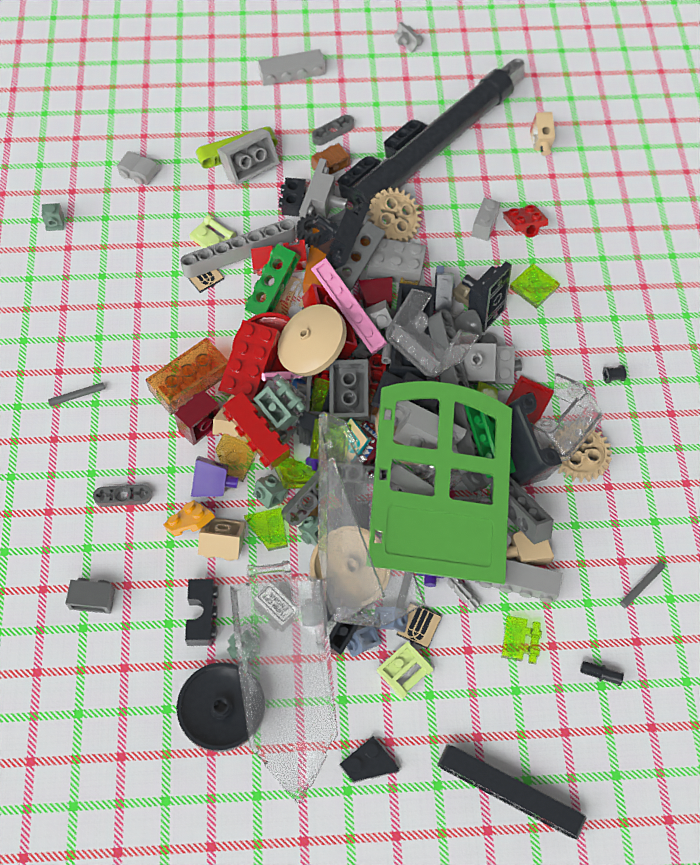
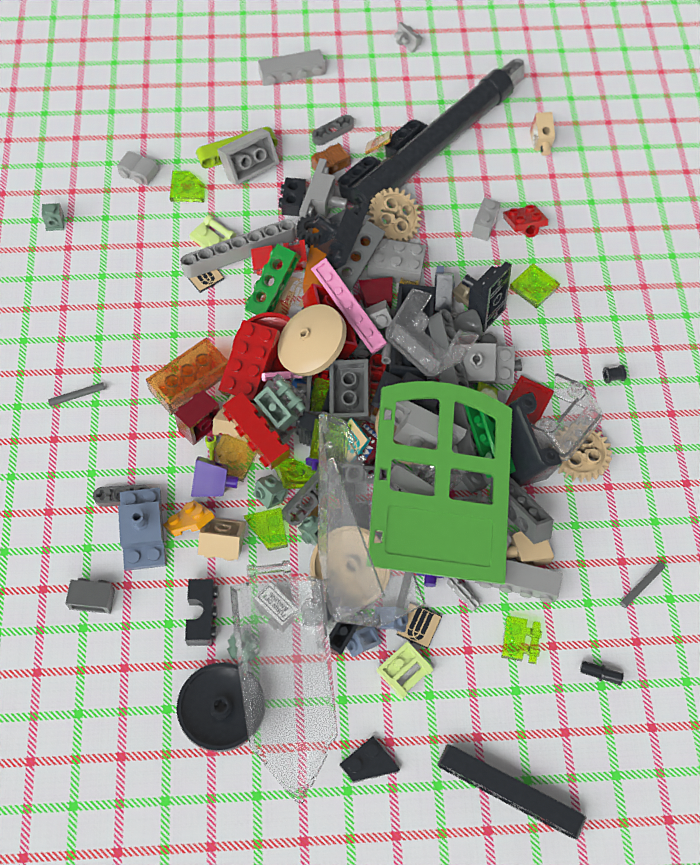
(141, 529): none -> sand blue brick
(186, 187): none -> clear neon green plate
(211, 445): none -> lime hand
(378, 142): none -> clear orange piece

